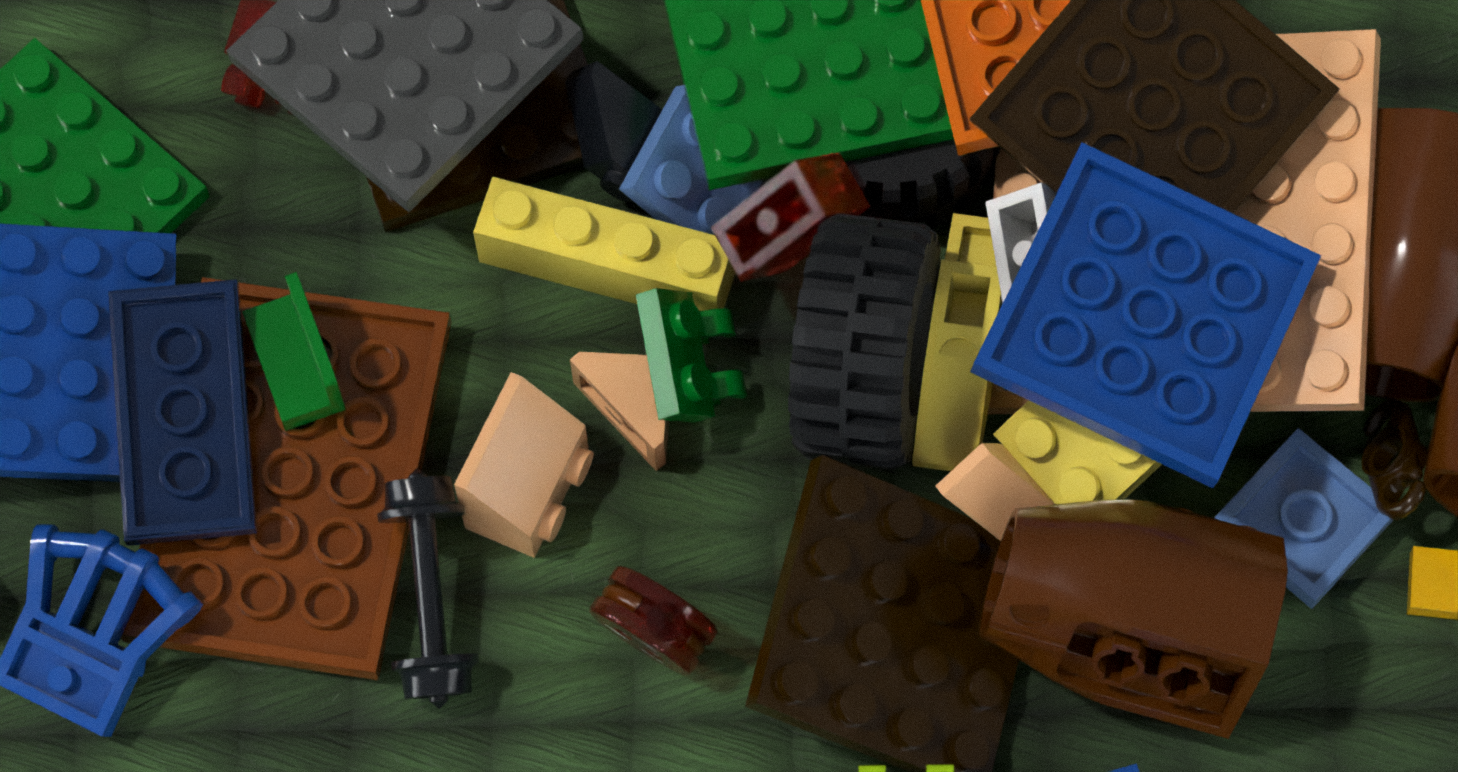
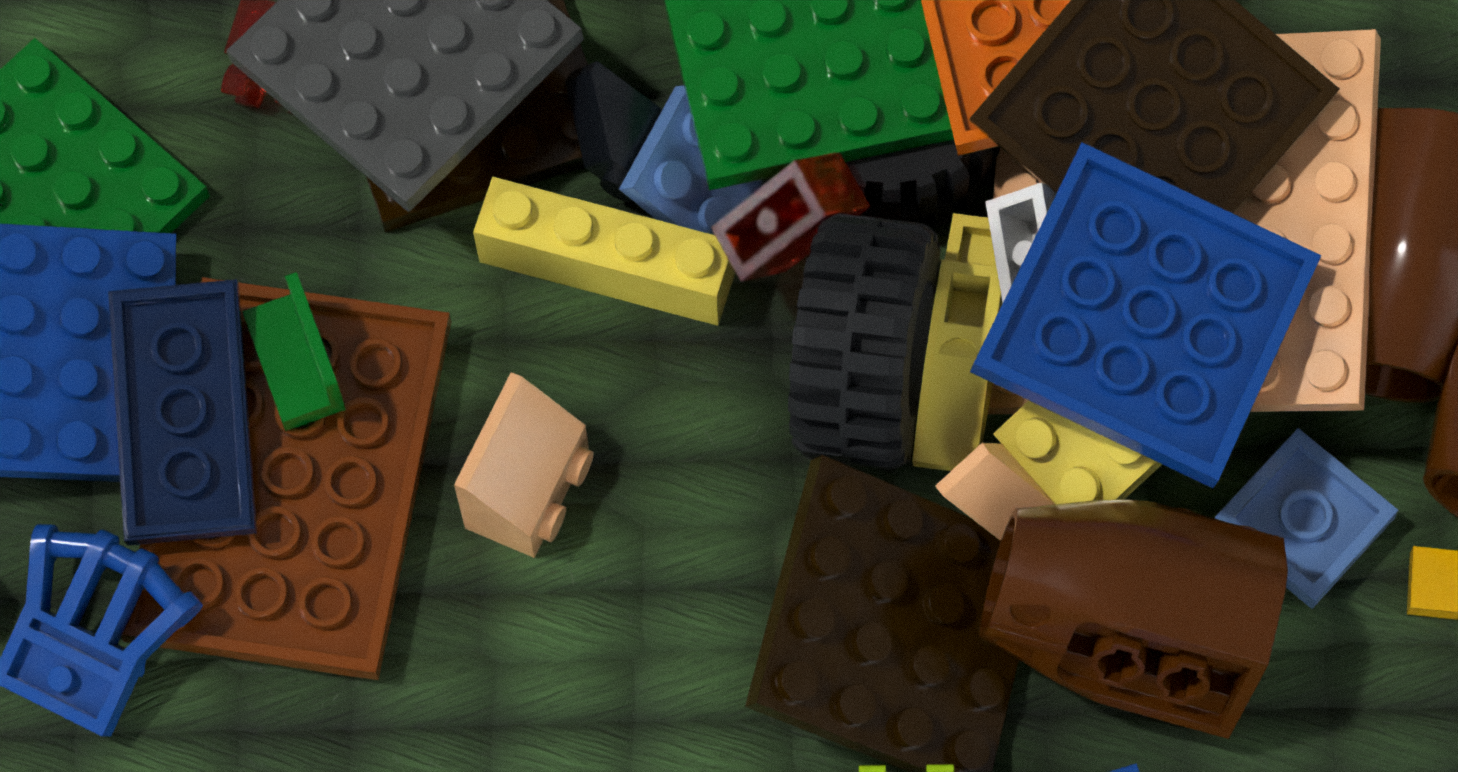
(420, 502): black piece -> none
(624, 394): light nougat slope -> none
(653, 620): clear red head -> none
(675, 355): green plate -> none
(1406, 470): dark brown piece -> none

